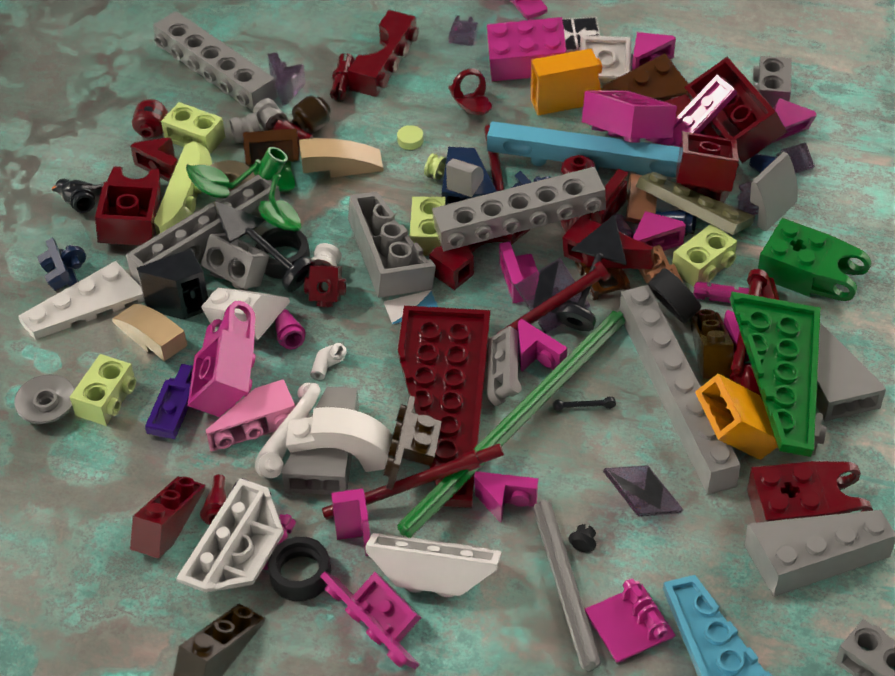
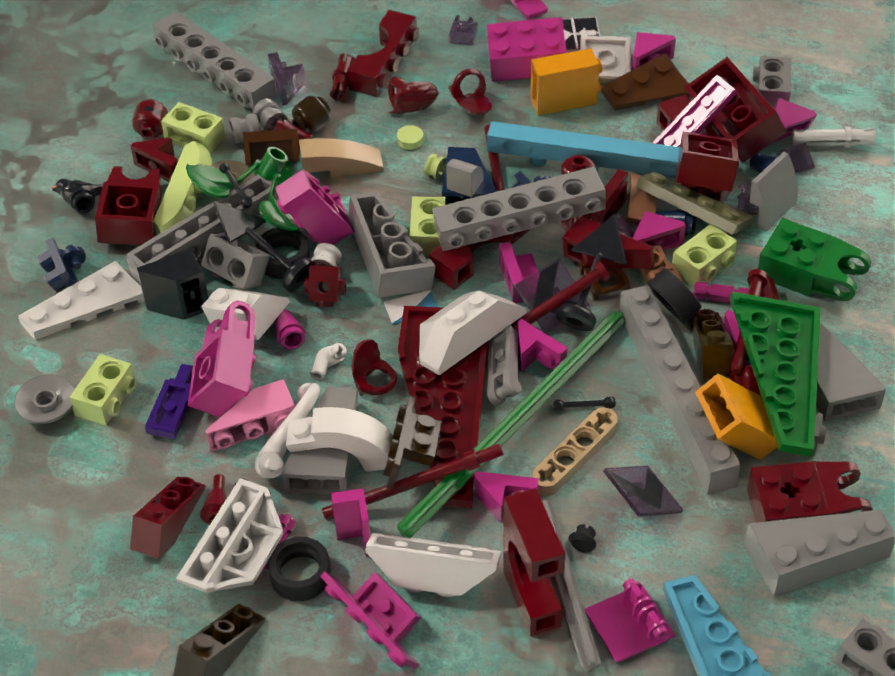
(151, 330): tan slope -> none
(246, 202): none -> black hinge
(314, 208): none -> dark pink wedge
(365, 361): none -> dark red piece
(410, 96): none -> dark red piece
(464, 328): none -> white wedge
(529, 559): none -> dark red arch
(577, 452): none -> tan beam
(629, 115): dark pink brick -> none
(834, 137): none -> white pin

